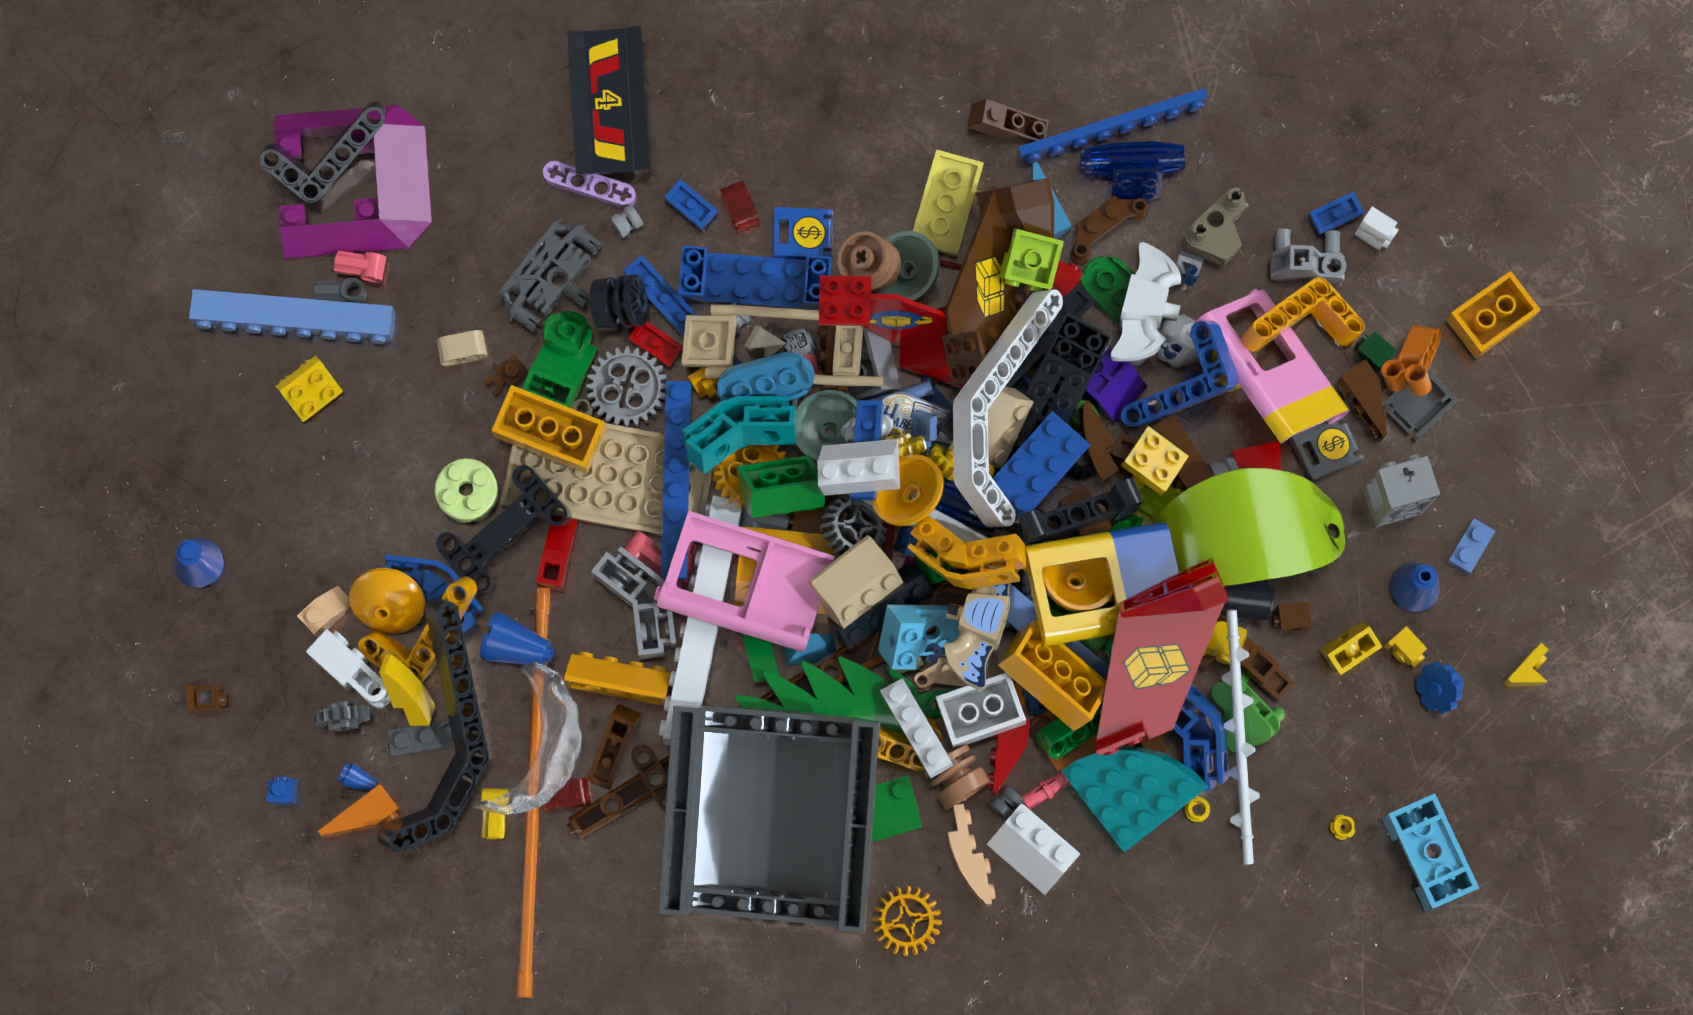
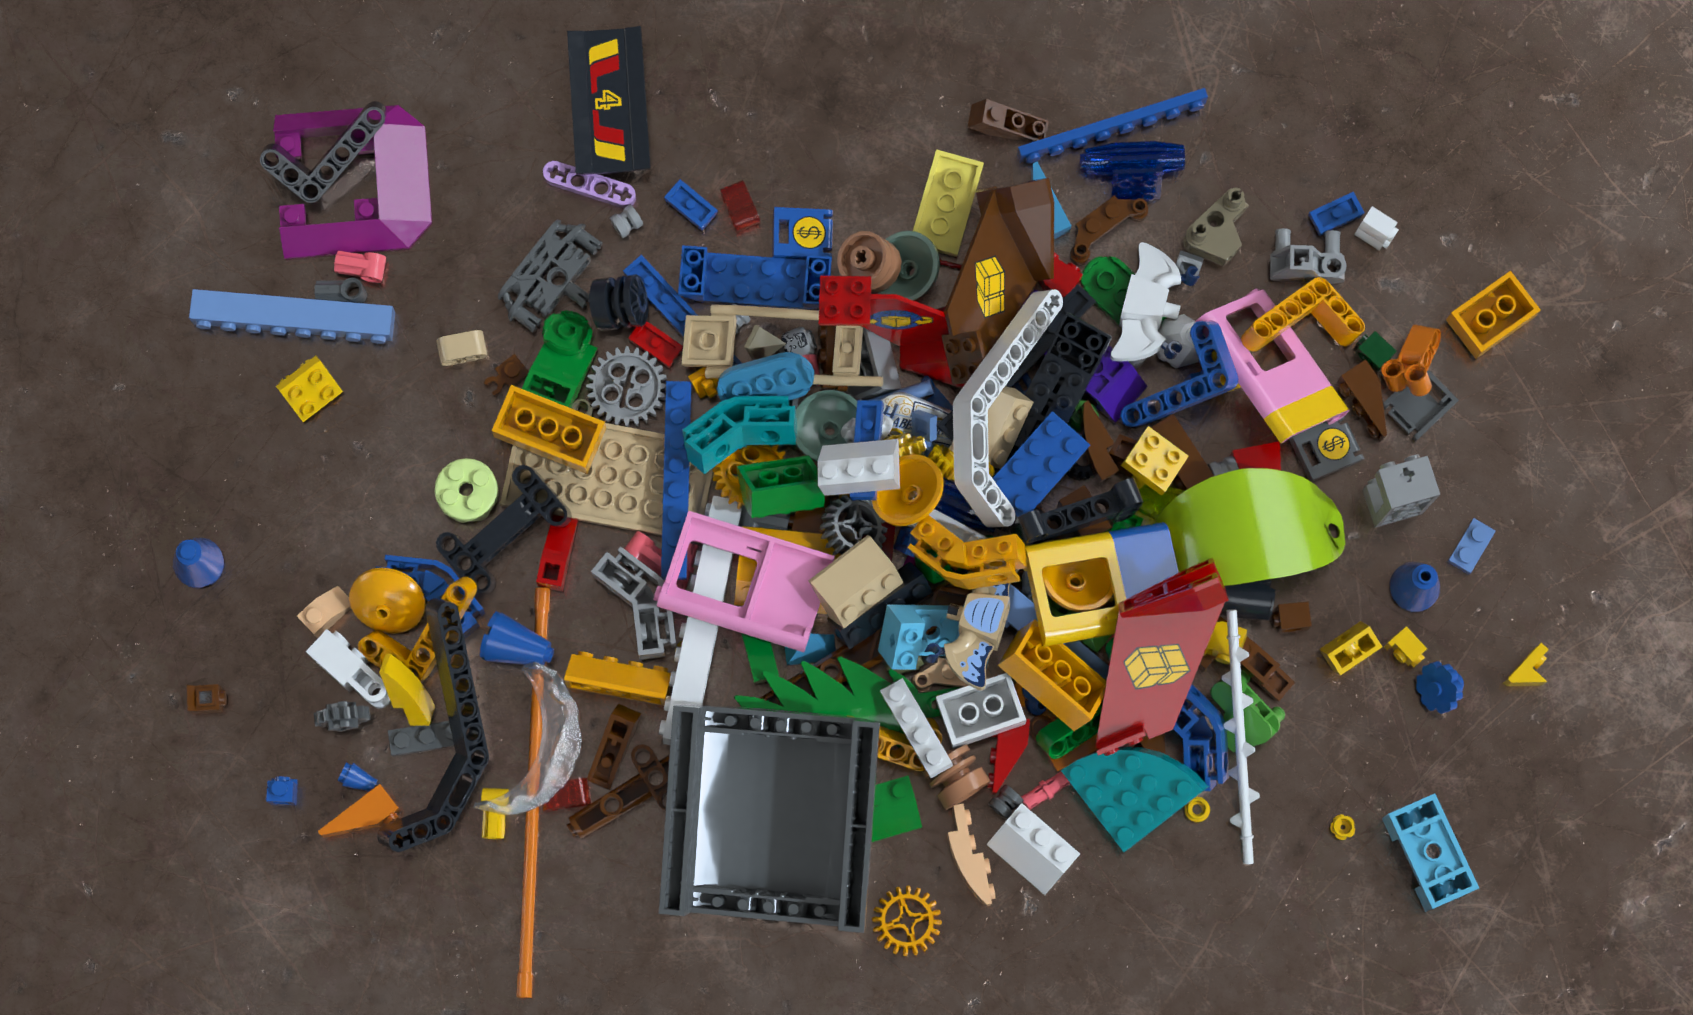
(1031, 260): lime plate -> none

